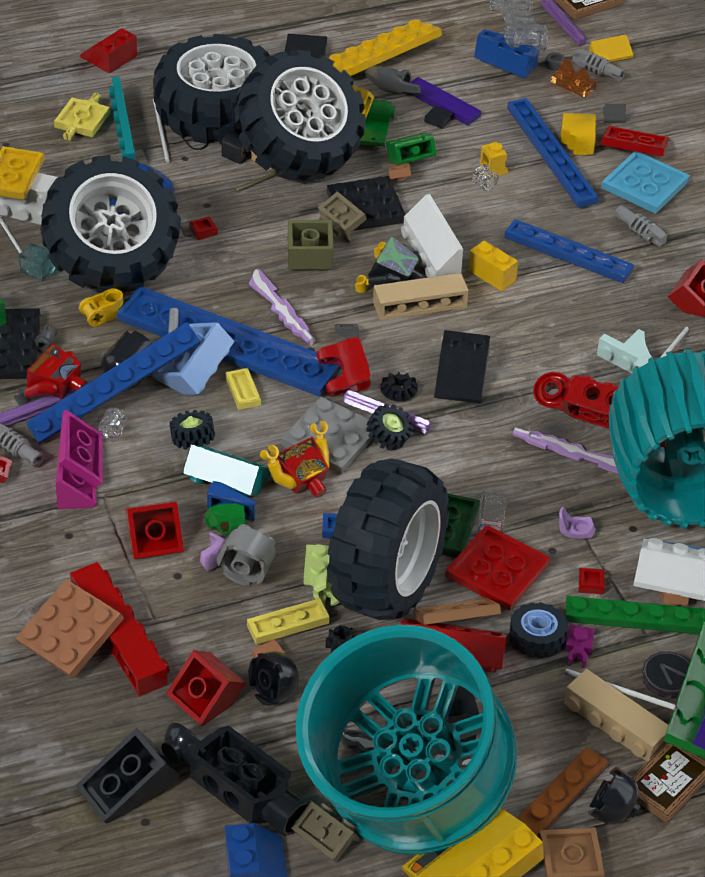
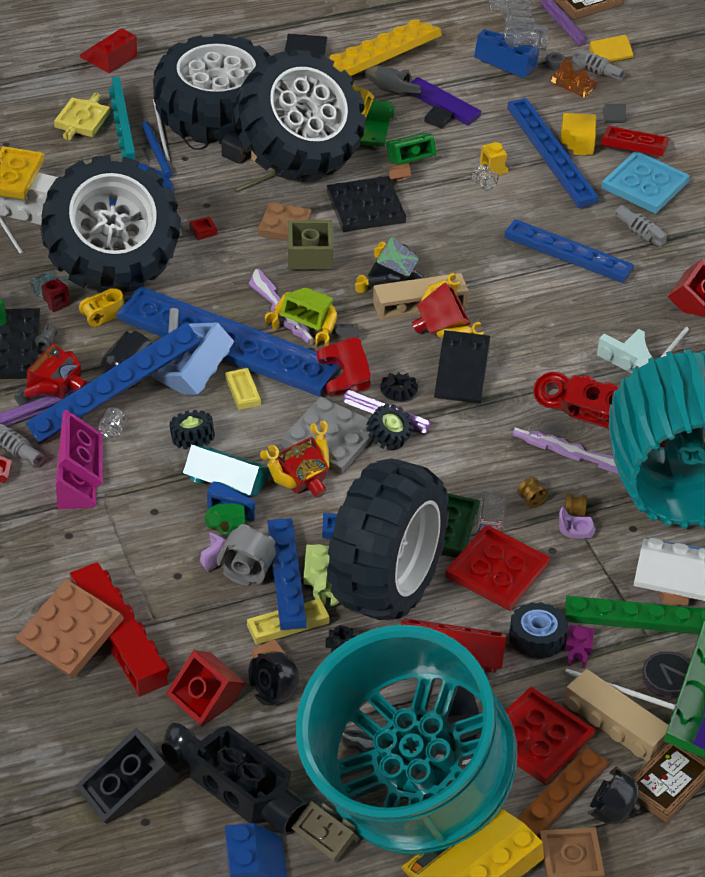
(35, 262): clear light blue brick -> none
(51, 291): none -> dark red leg
(154, 529): red slope -> none
(157, 149): none -> blue bar
(276, 218): none -> medium nougat plate
(287, 575): none -> blue plate
(307, 308): none -> lime torso
(343, 214): dark tan bracket -> none
(432, 239): white slope -> none
(443, 310): none -> red torso
(456, 611): medium nougat tile -> none
(493, 265): yellow brick -> none
(532, 492): none -> pearl gold wheel
(545, 734): none -> red plate
(575, 505): none -> pearl gold wheel
(591, 581): red tile -> none

